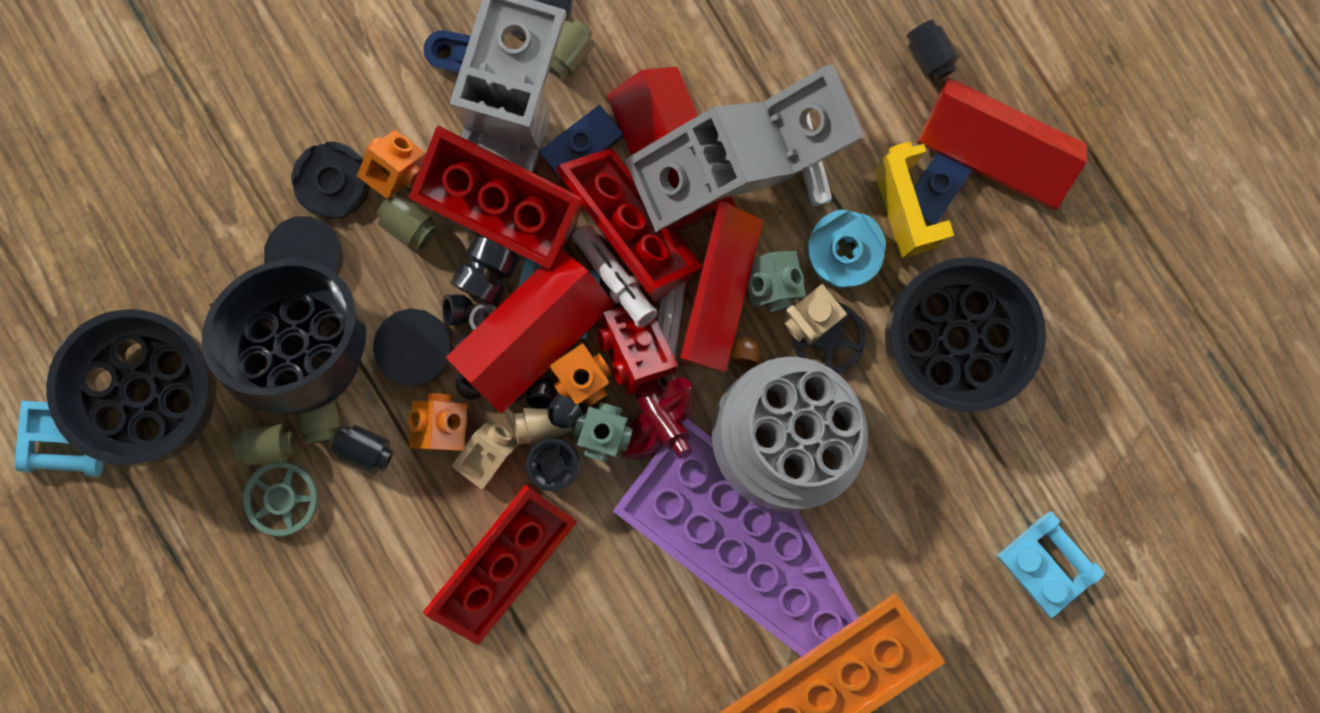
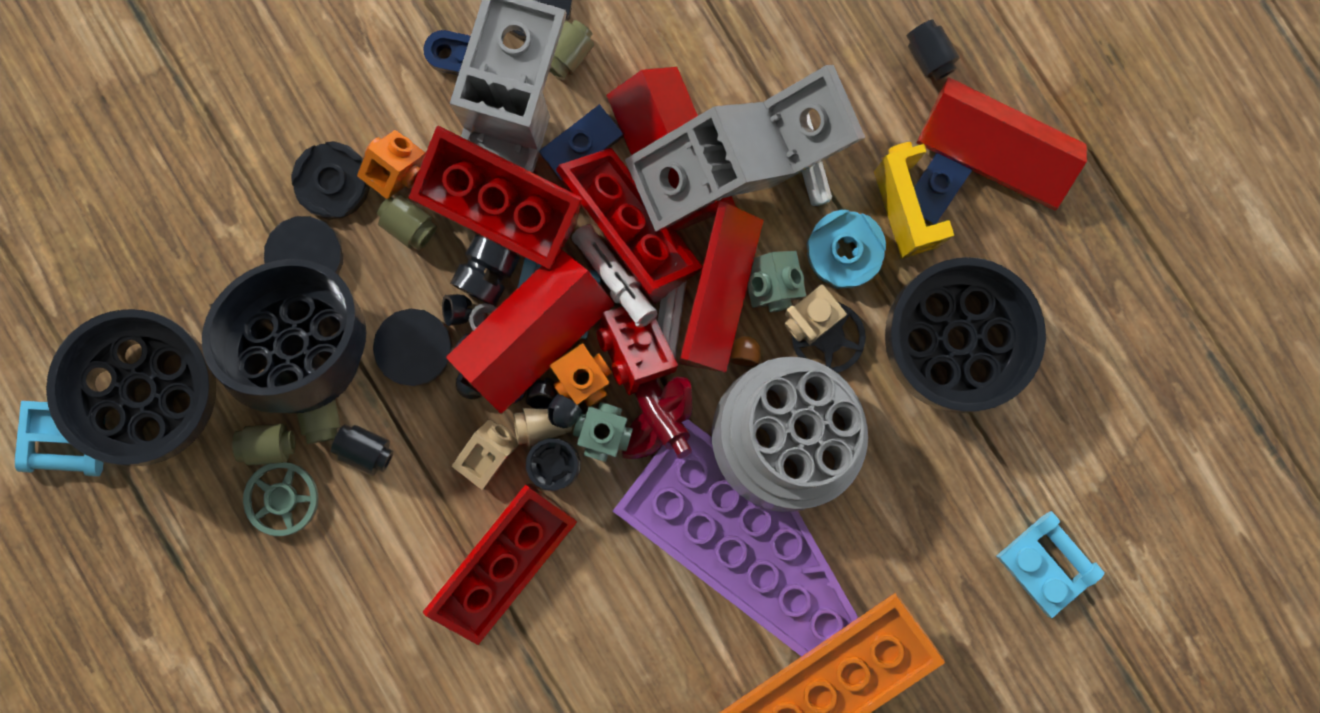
(438, 424): orange brick -> none

